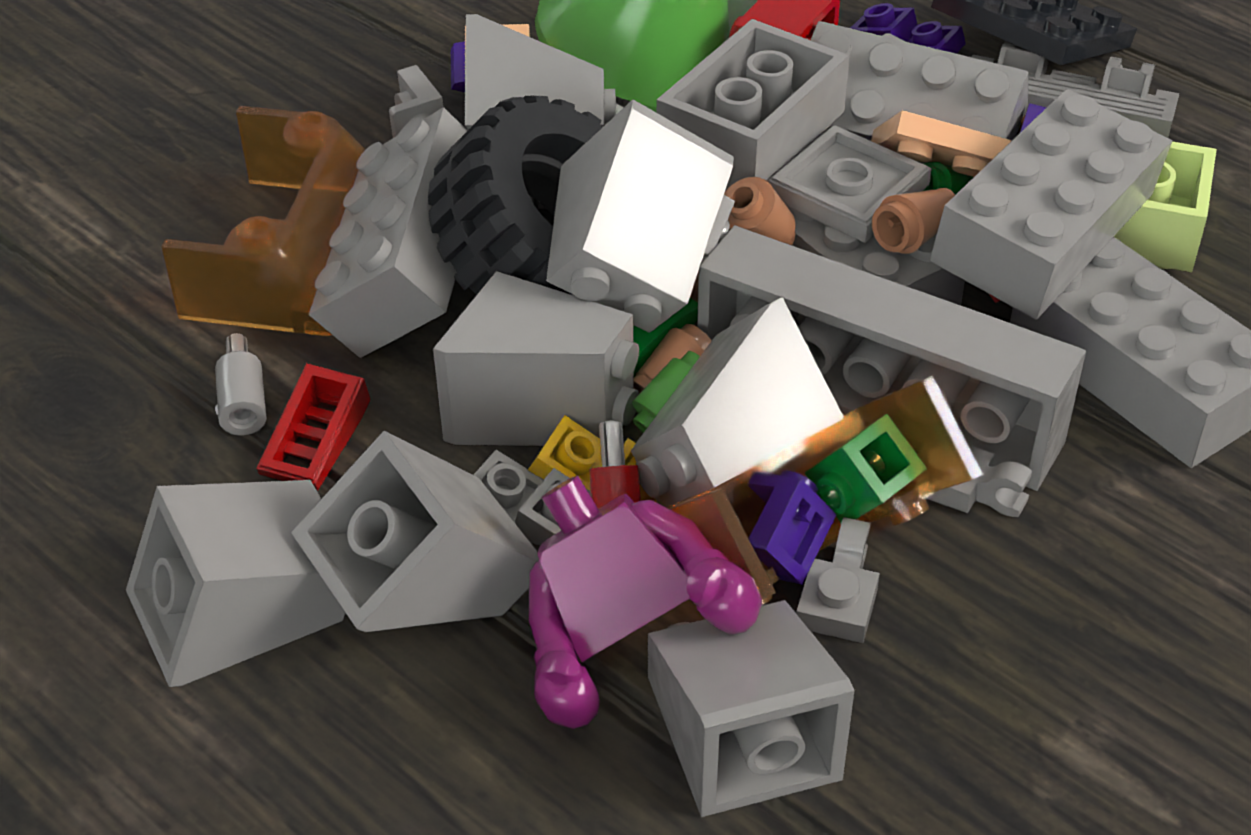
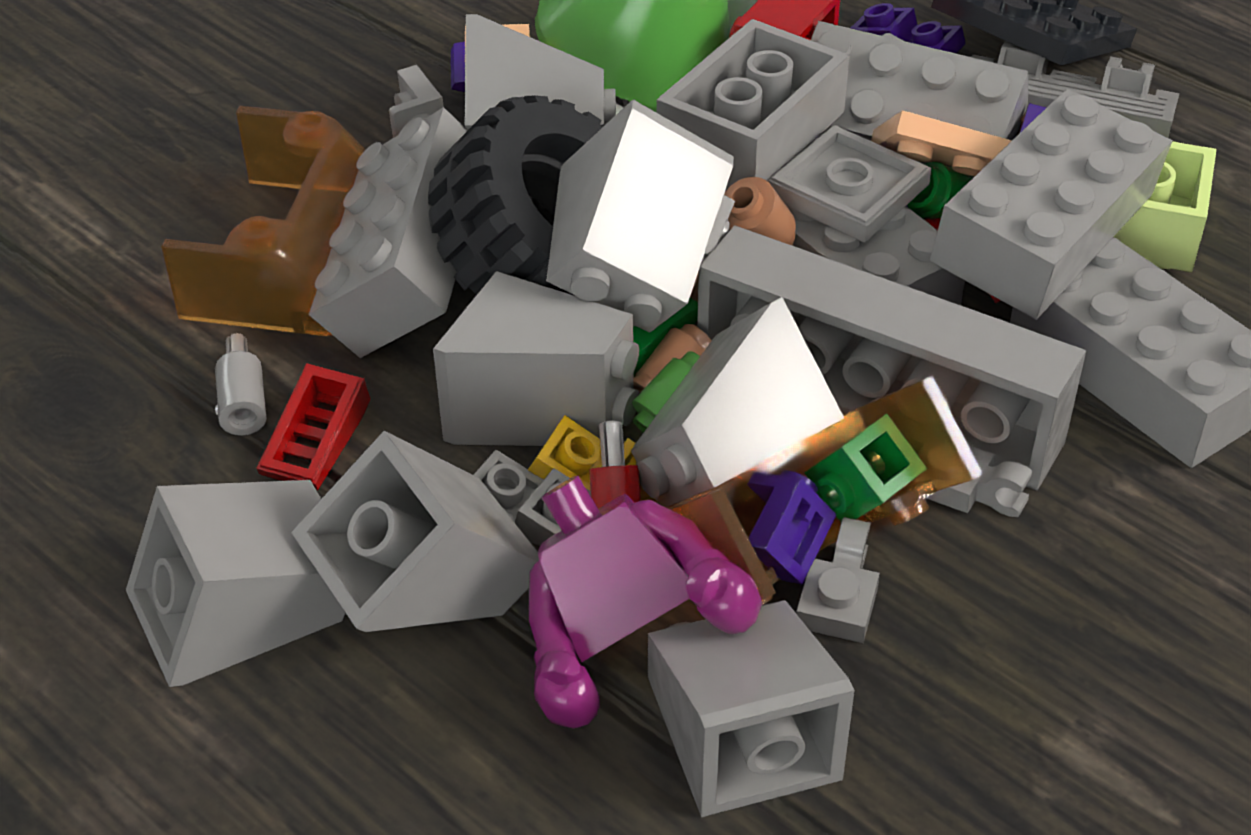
(909, 219): nougat cone -> none

